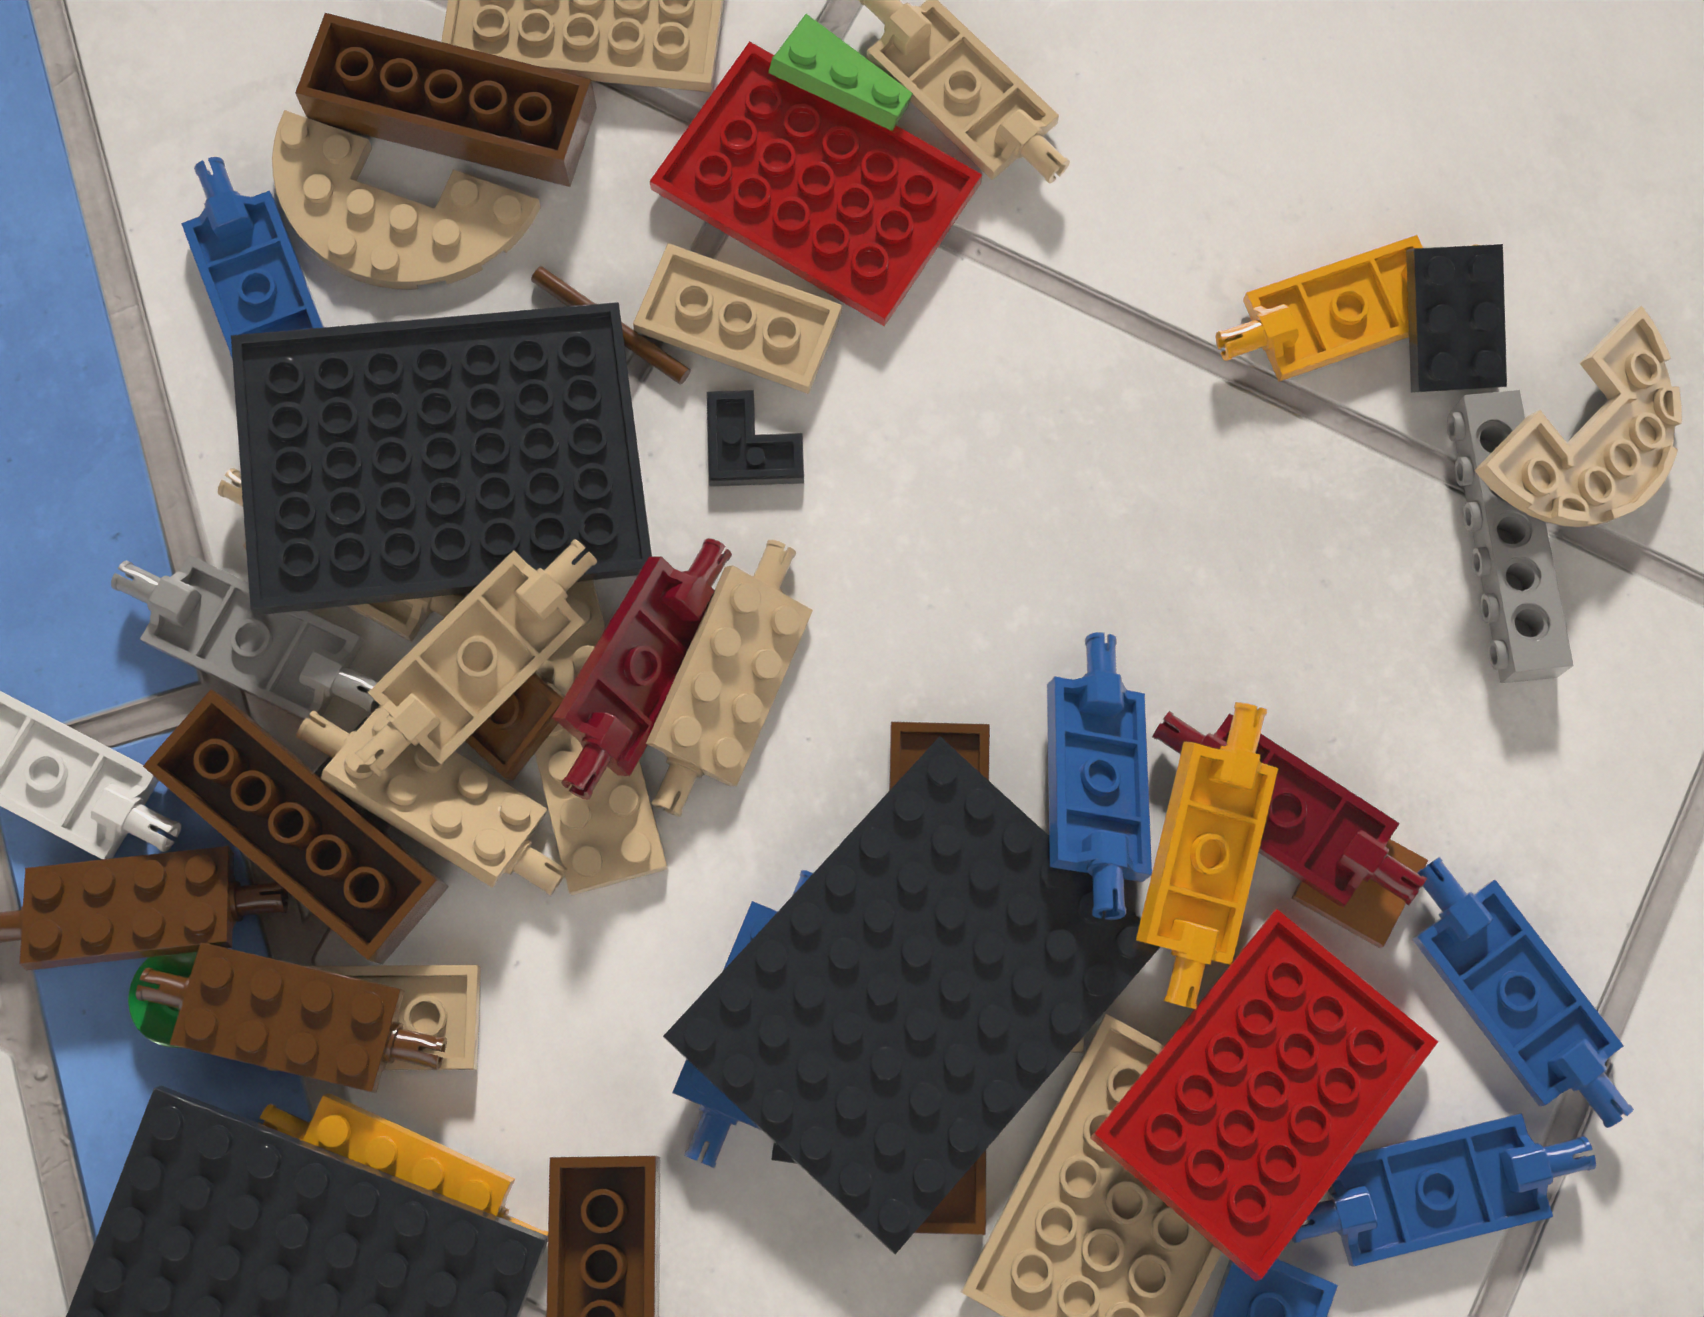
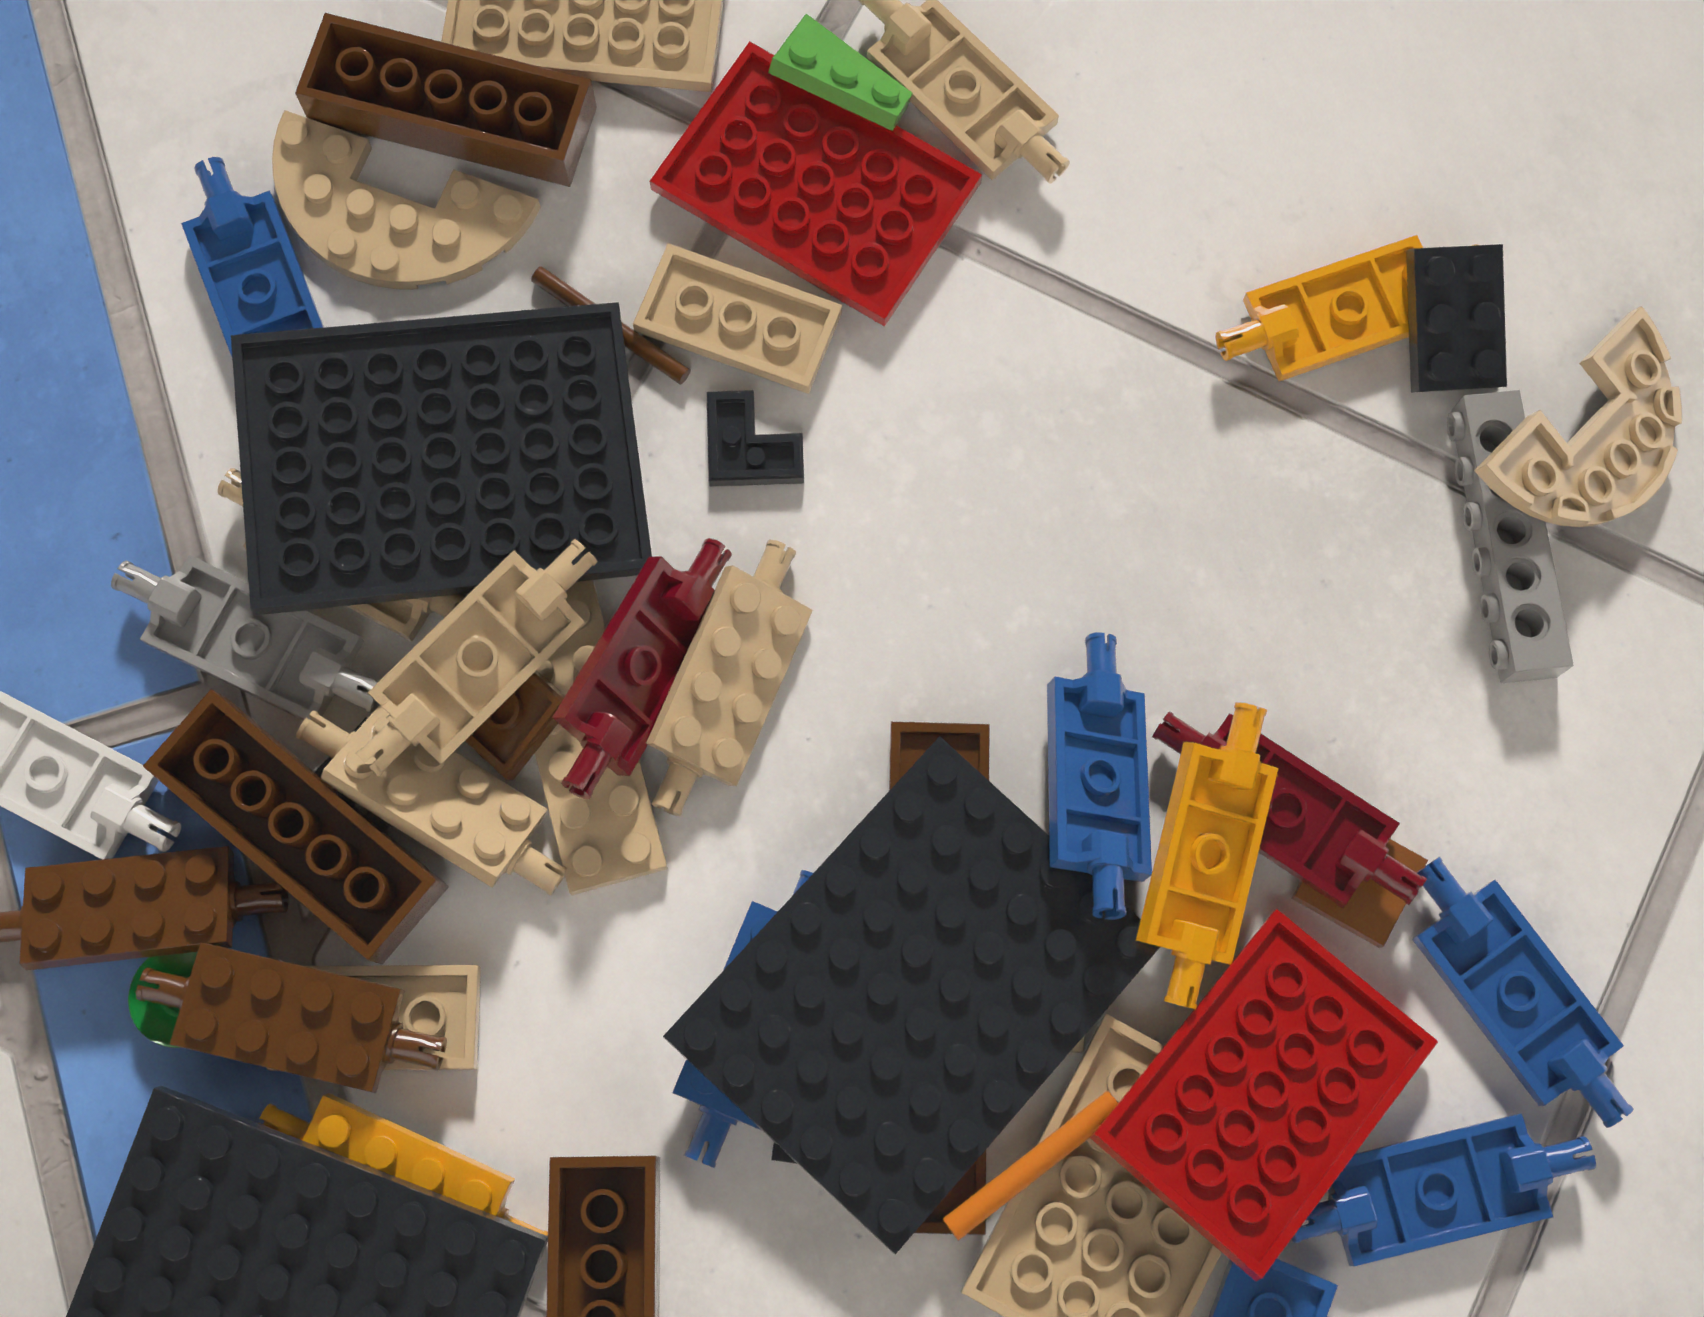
(1029, 1167): none -> orange piece

